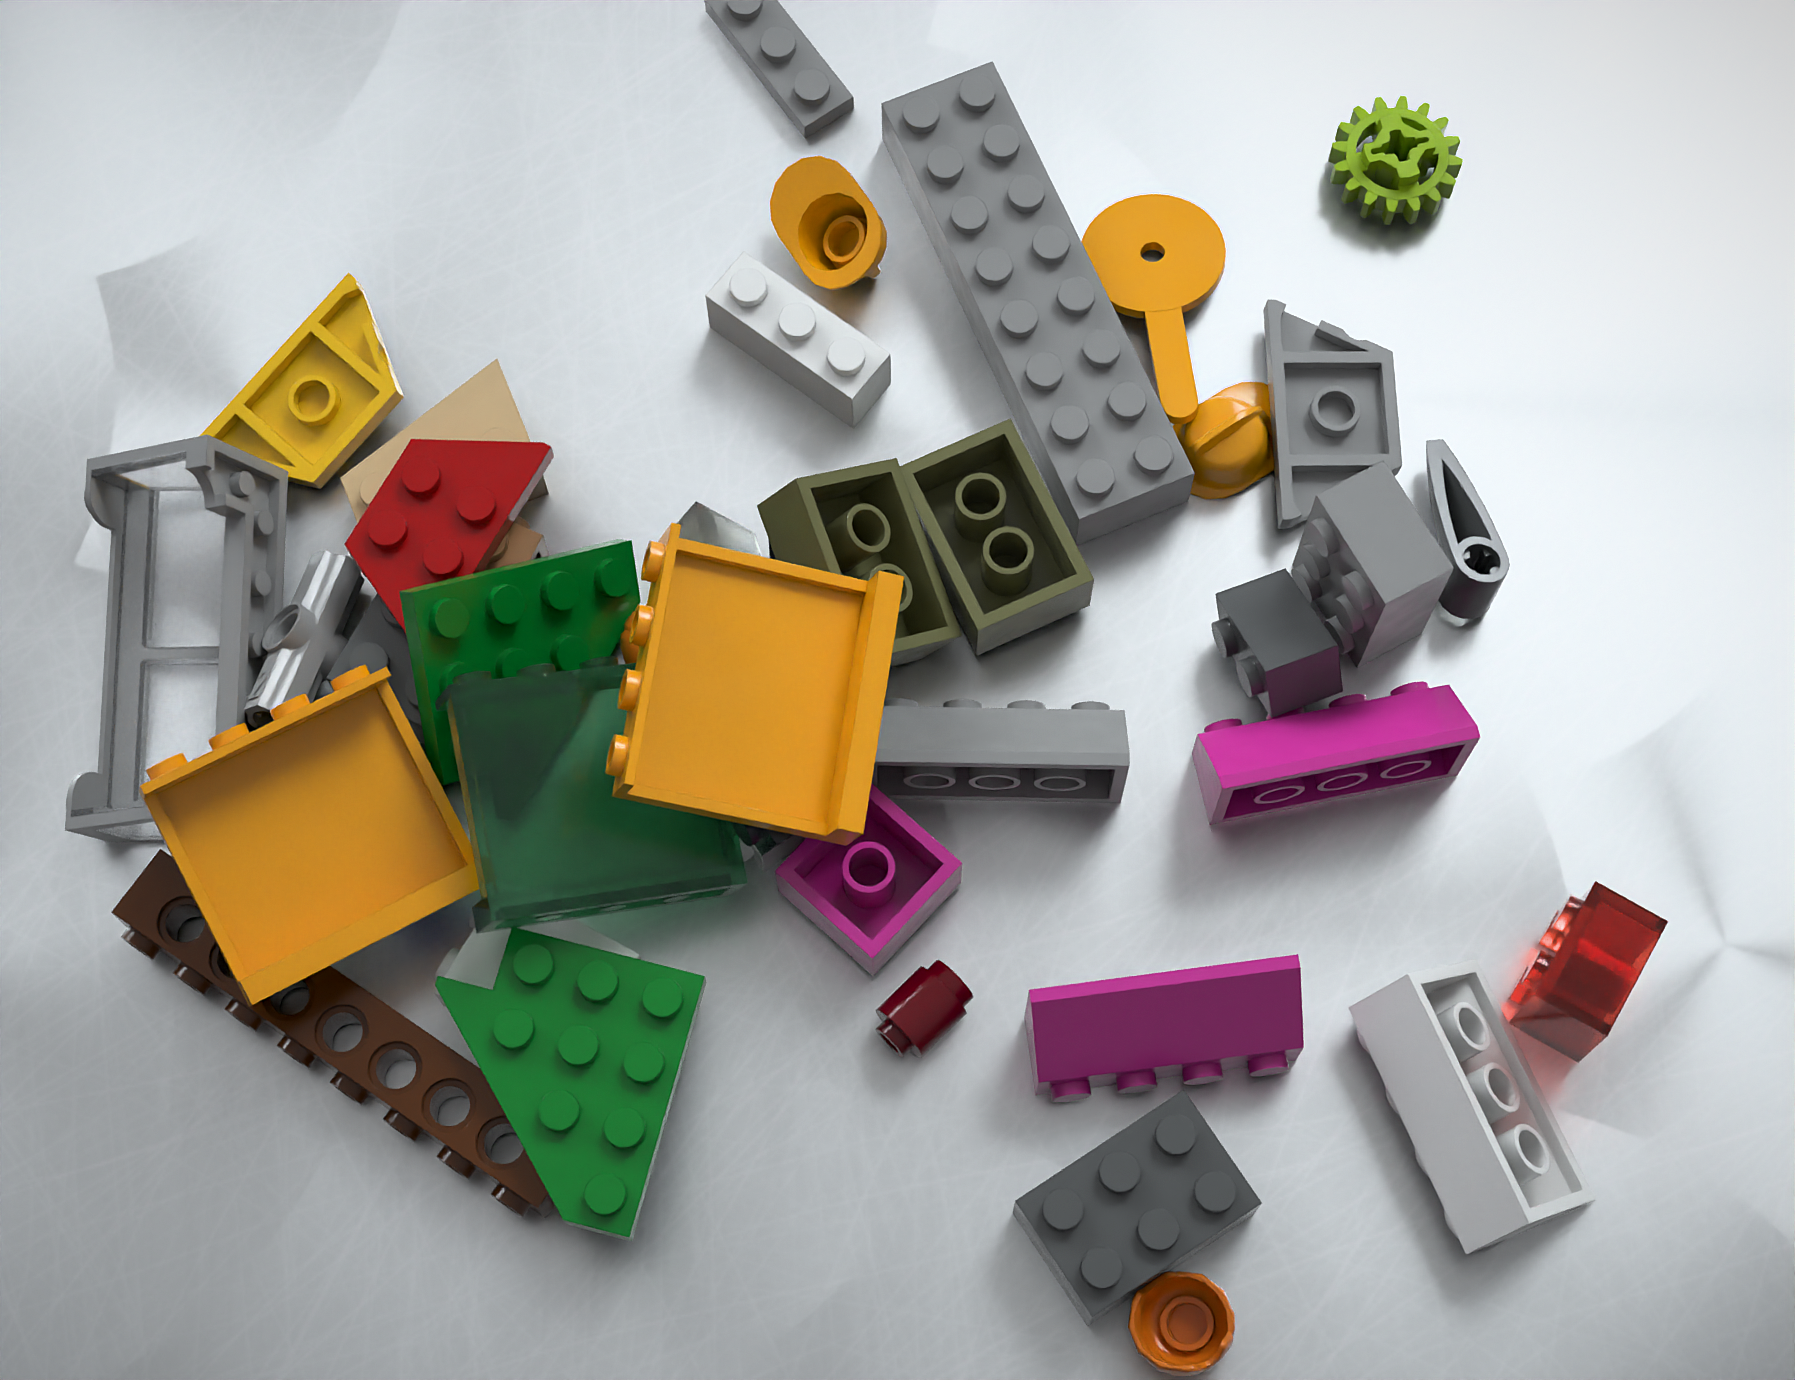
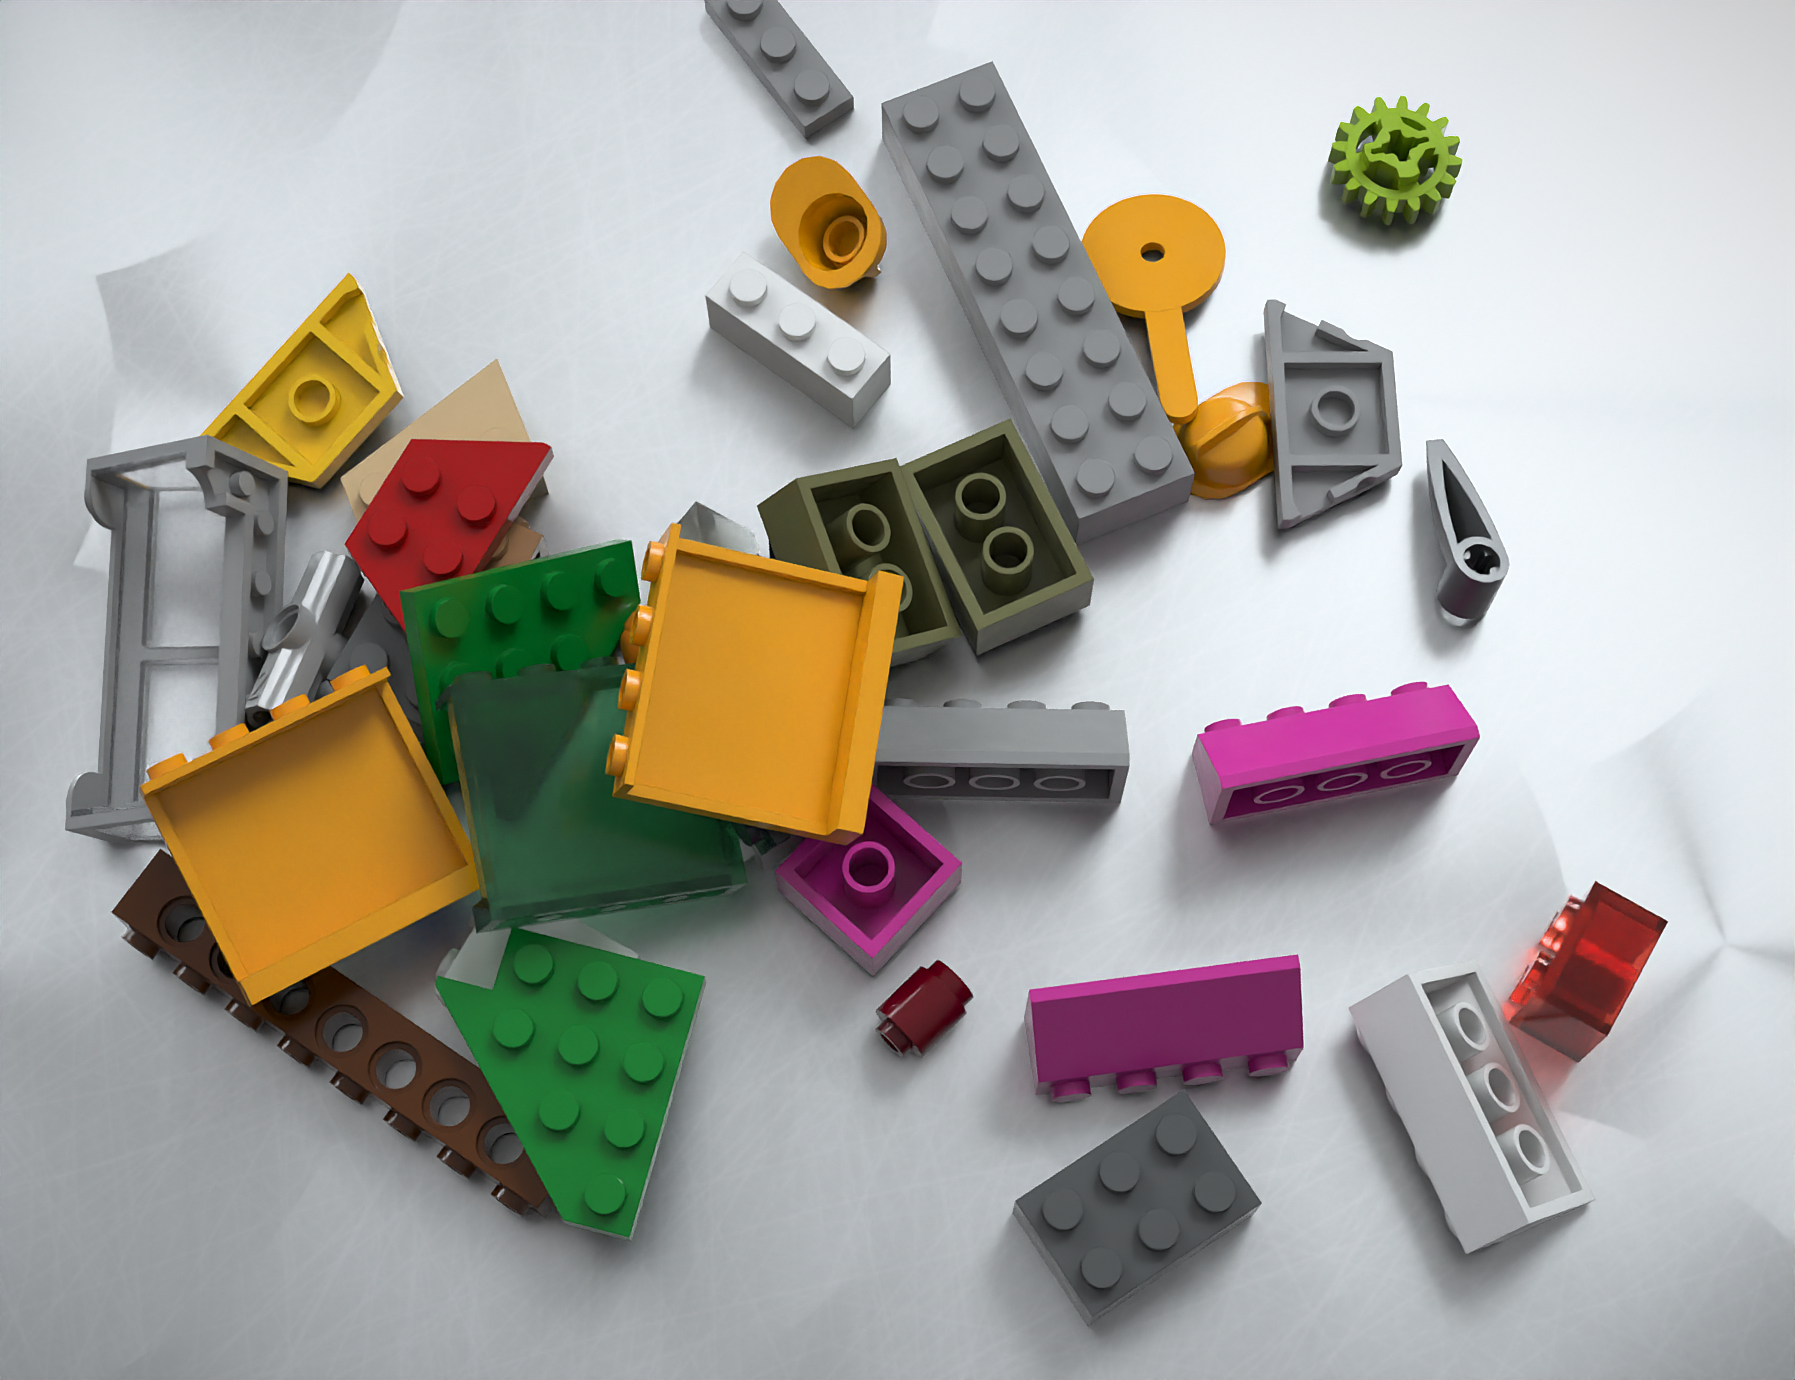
(1181, 1323): orange hair -> none
(1277, 643): dark grey brick -> none
(1370, 564): light grey brick -> none

